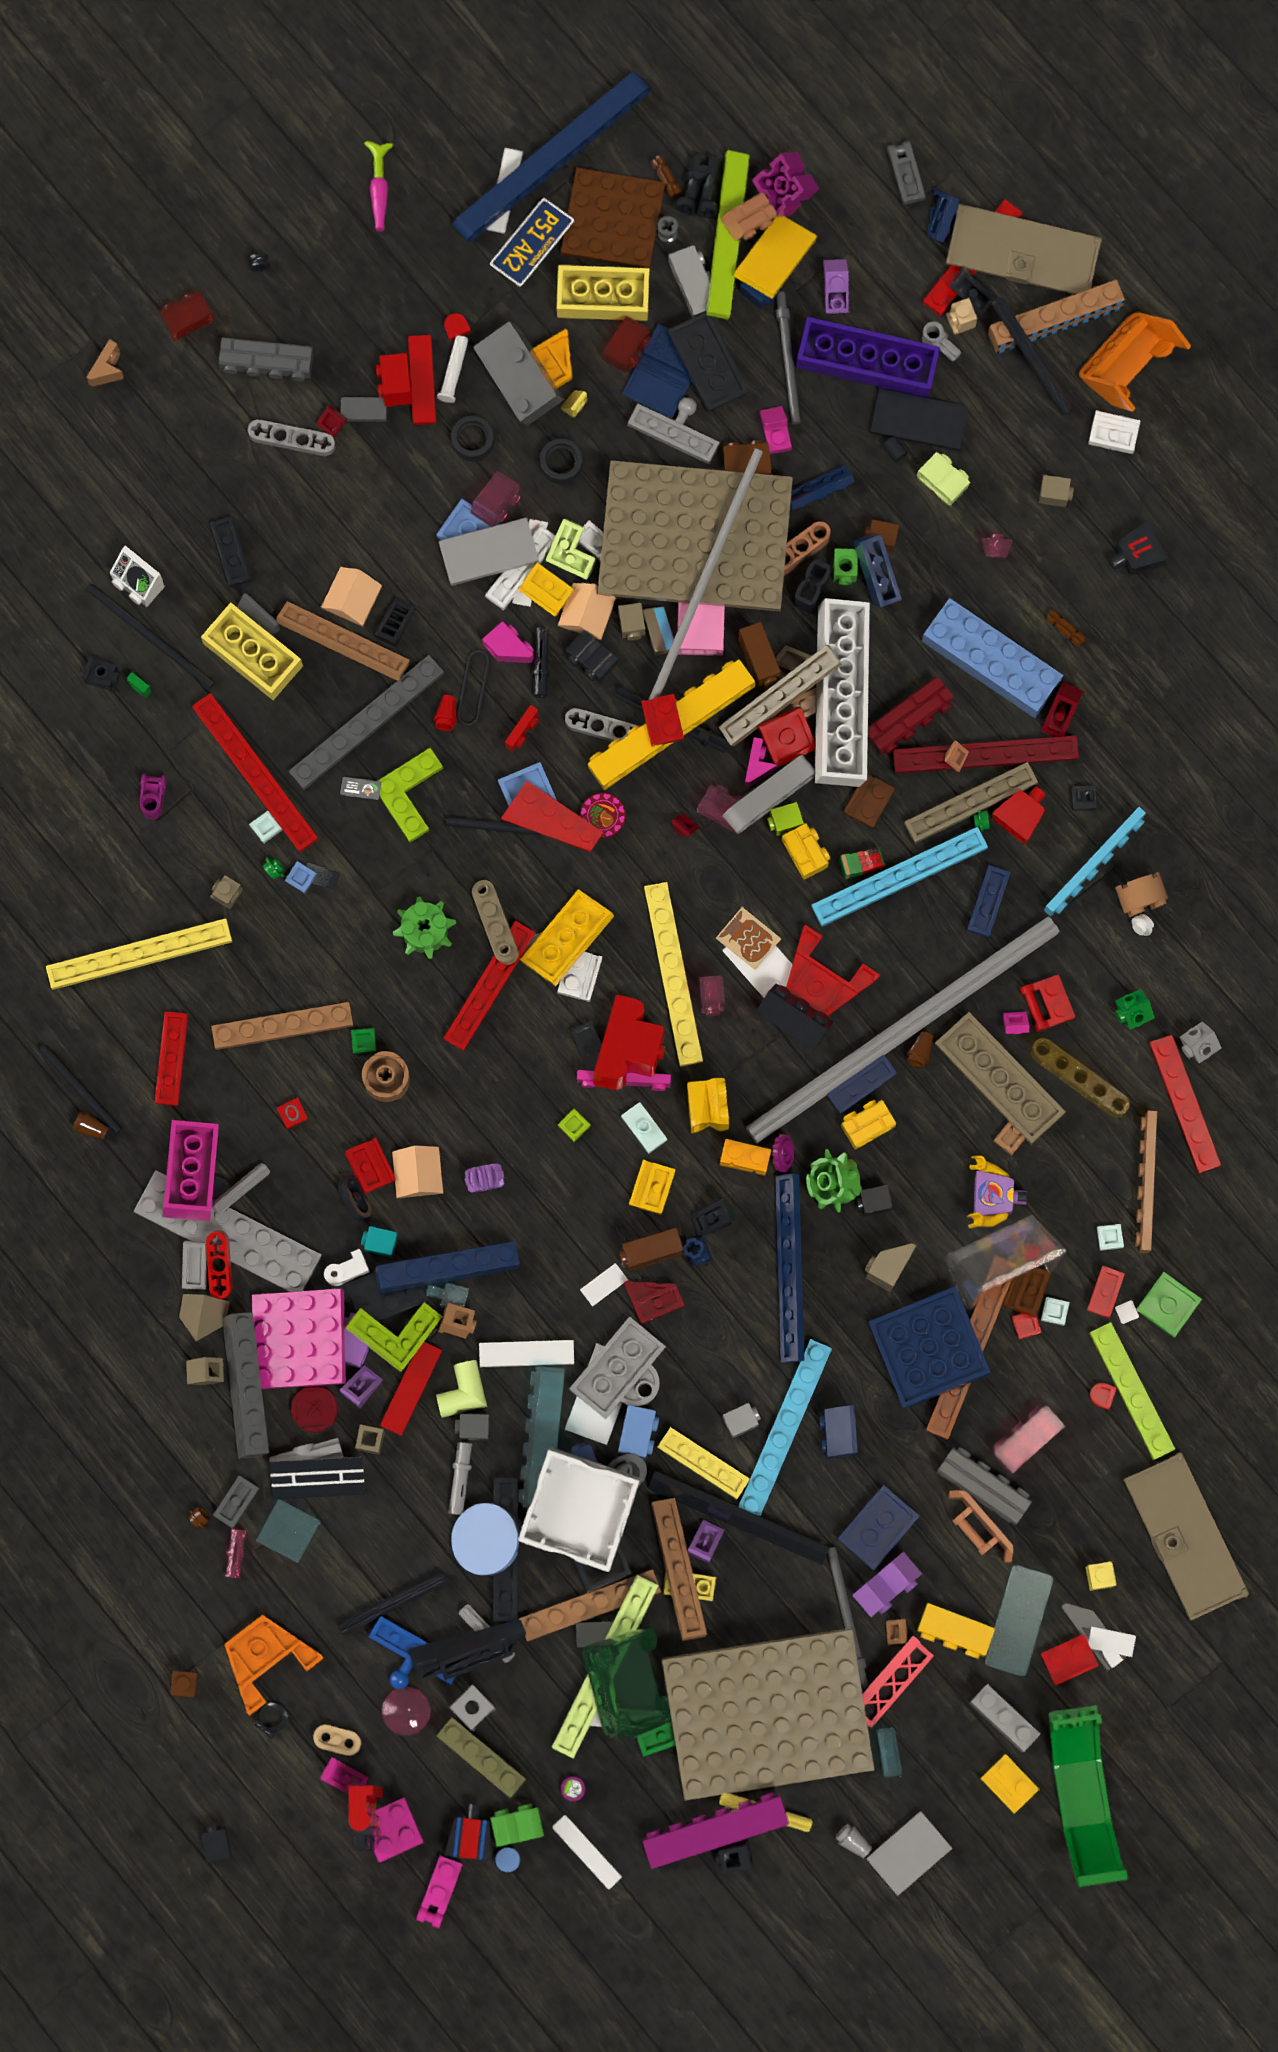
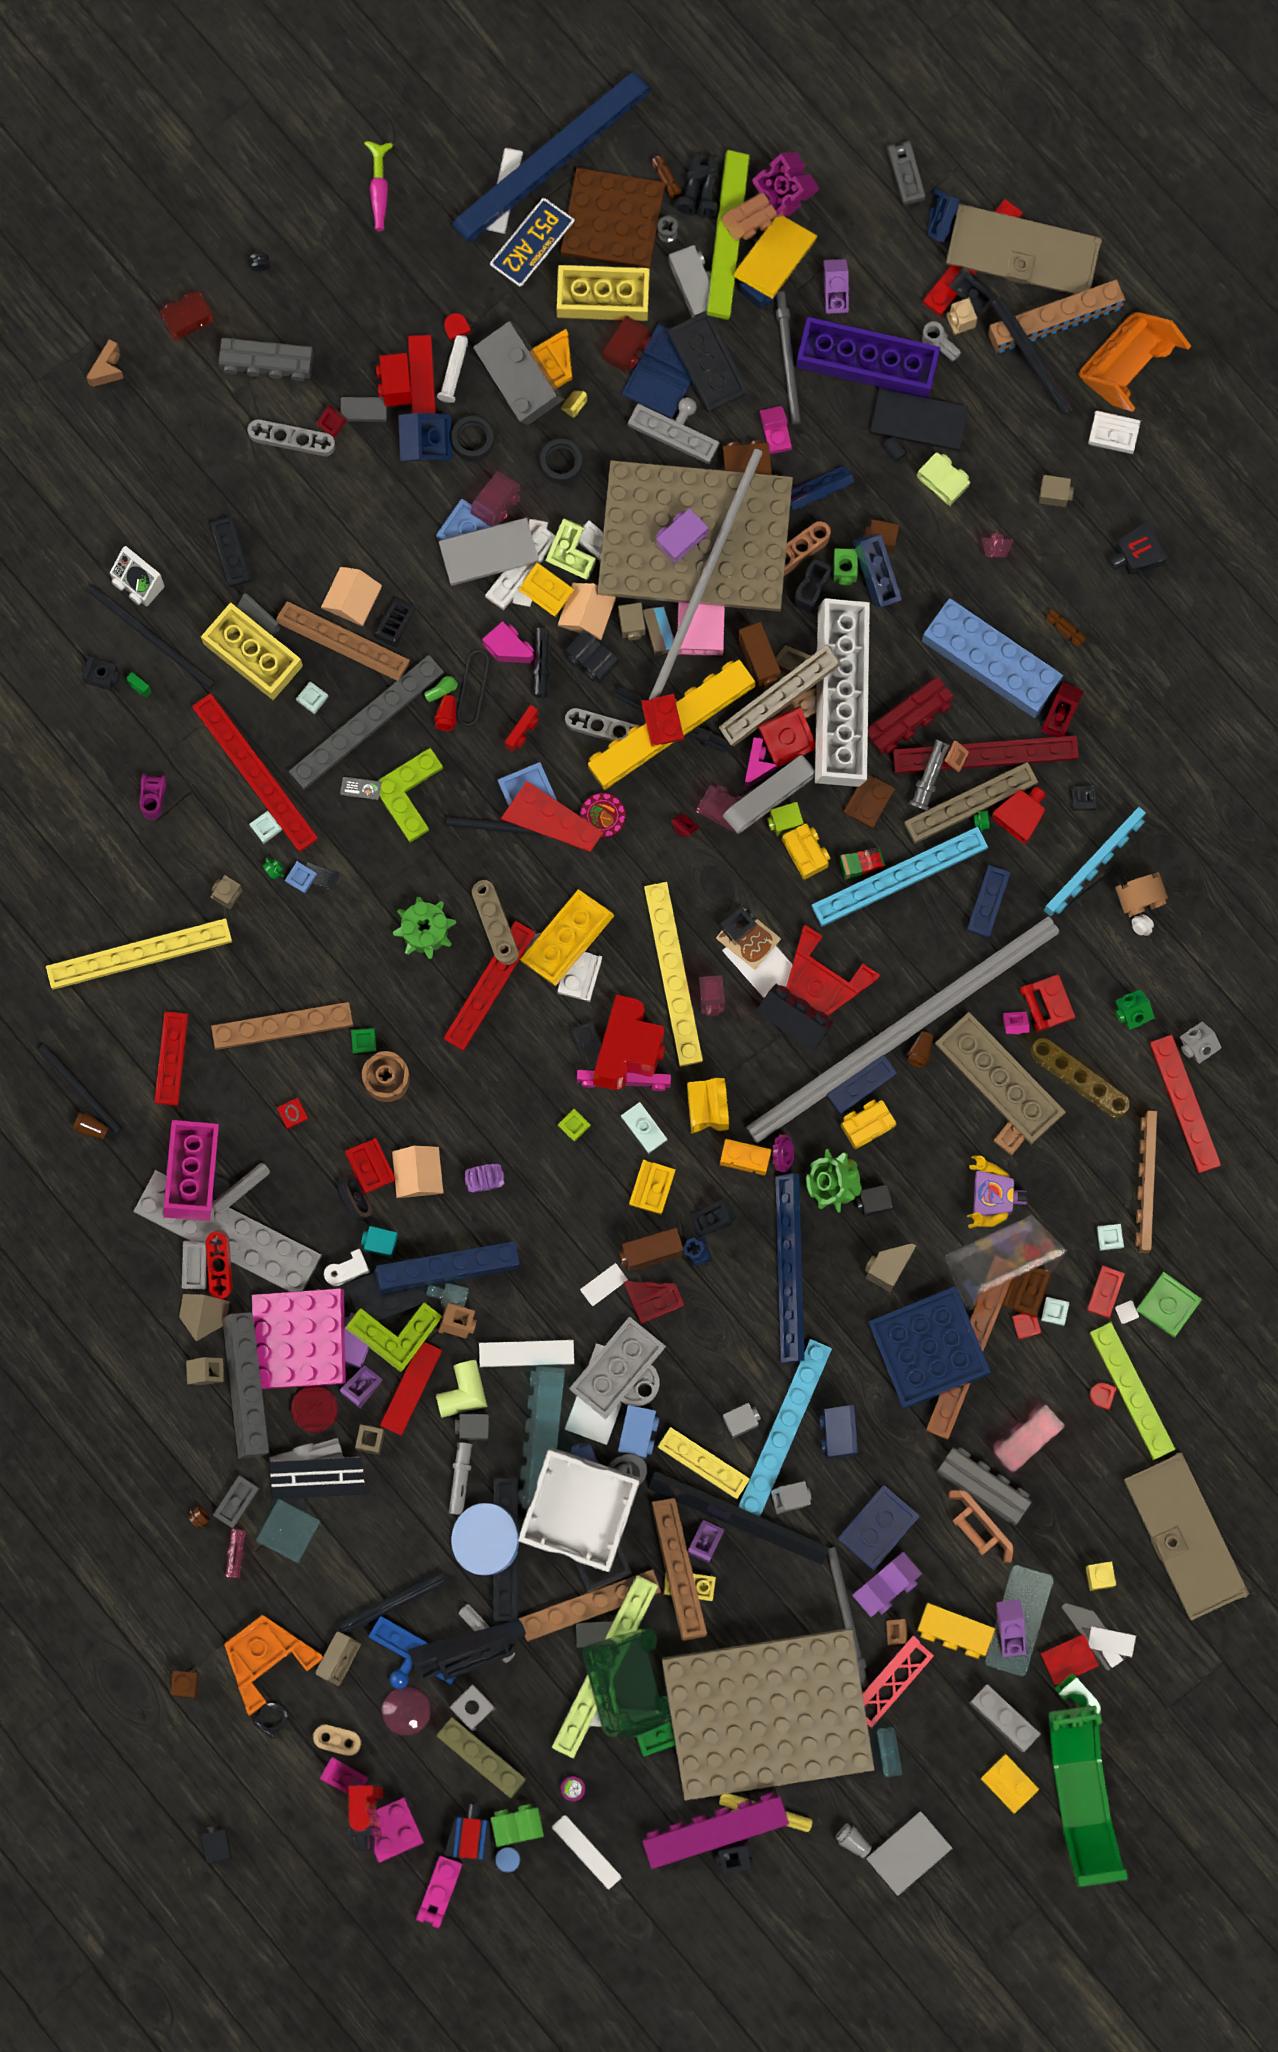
(312, 697): none -> light aqua tile
(338, 1658): none -> dark tan slope
(425, 437): none -> dark blue slope
(445, 686): none -> bright green arm
(681, 535): none -> medium lavender brick
(740, 915): none -> black brick
(791, 1497): none -> light grey brick
(926, 785): none -> dark grey pin
(1011, 1628): none -> medium lavender slope
(1077, 1691): none -> leg

